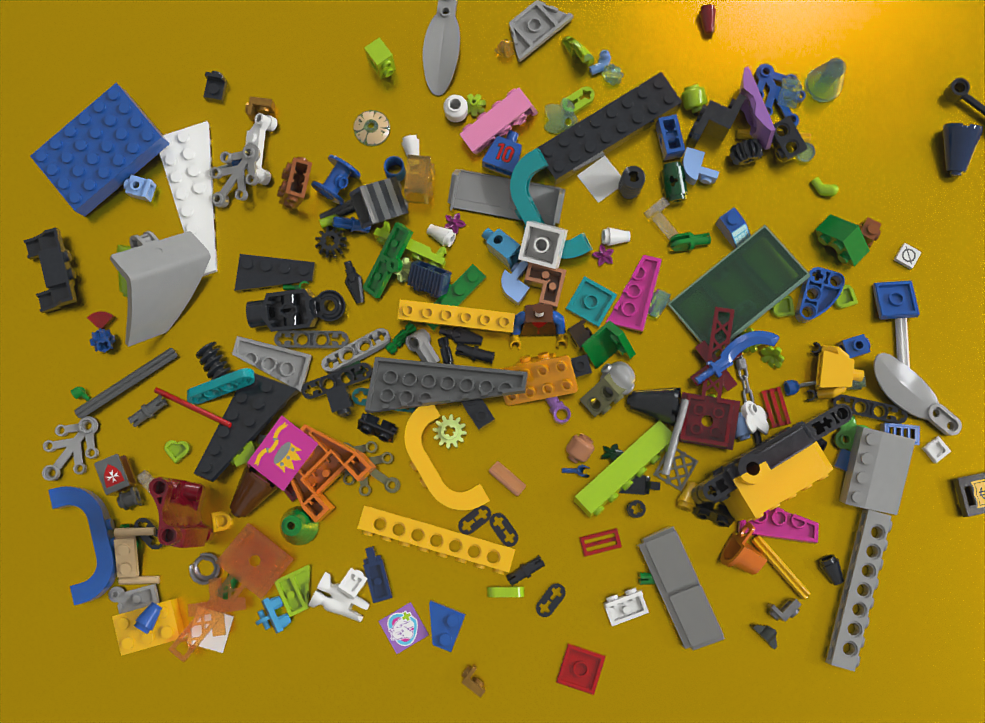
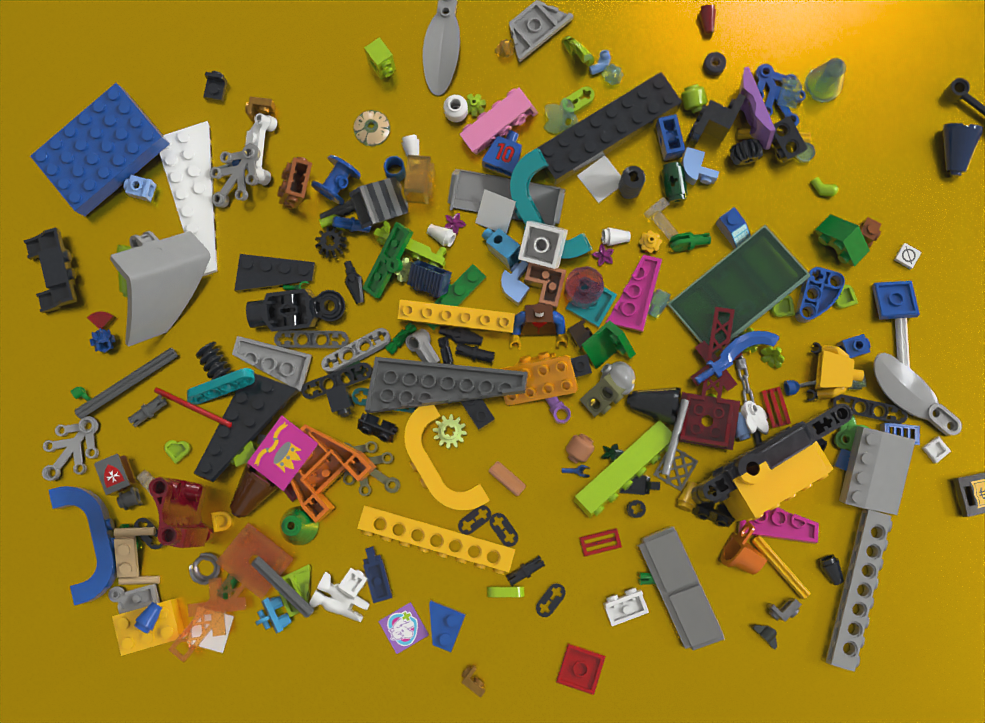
(282, 586): none -> dark grey axle
(495, 211): none -> white sticker
(581, 277): none -> clear pink brick
(650, 241): none -> yellow plant
(714, 57): none -> black wheel

